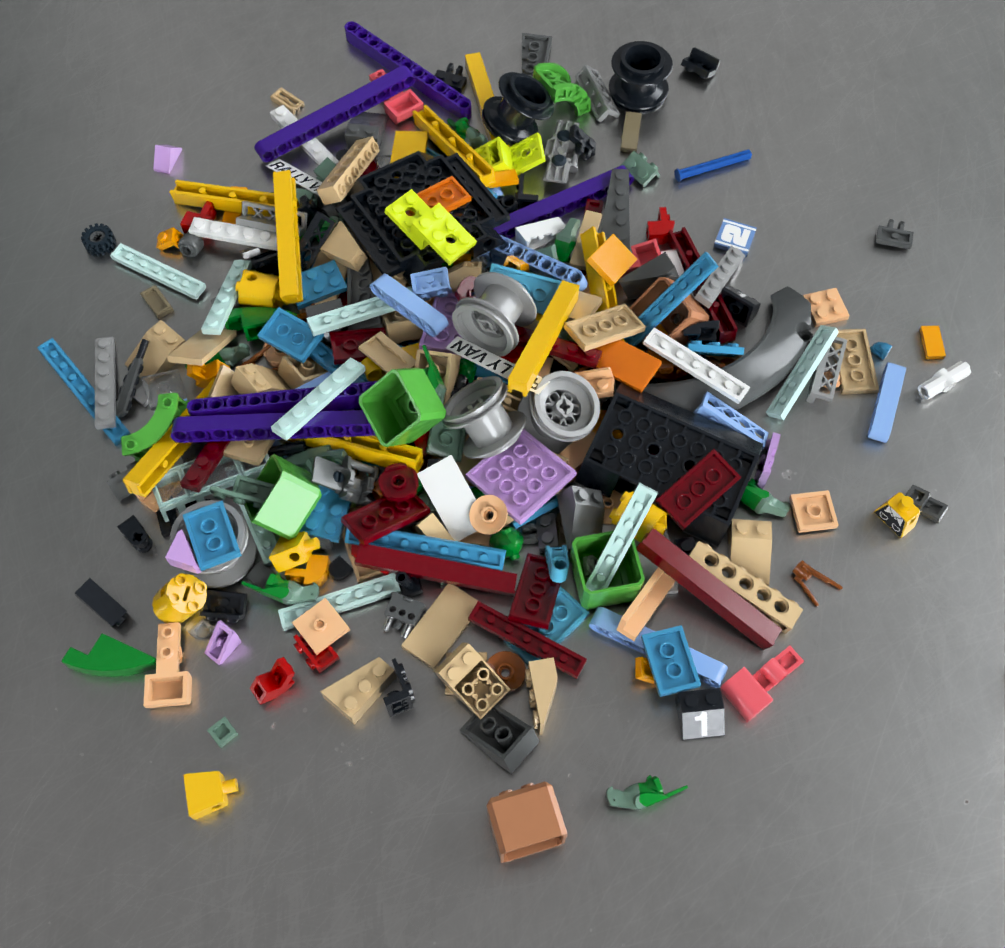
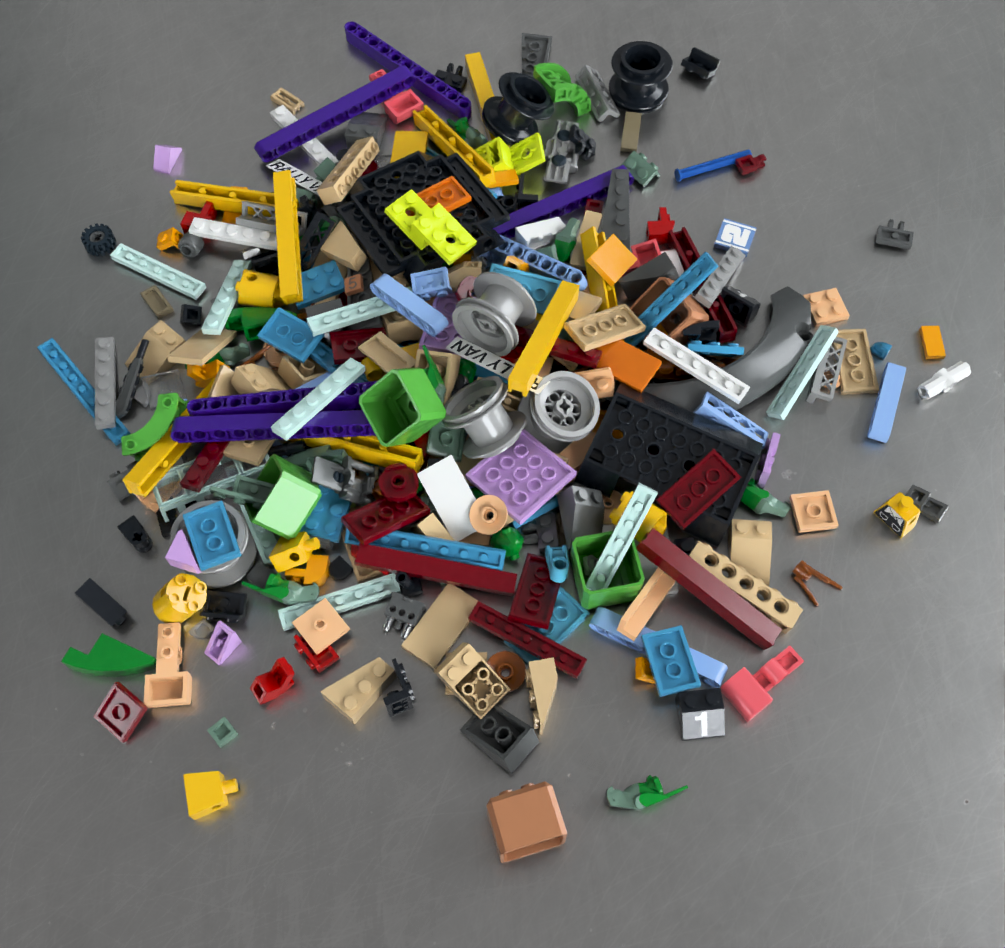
(120, 712): none -> tile
(190, 314): none -> black slope
(353, 284): none -> nougat tile
(749, 164): none -> dark red plate

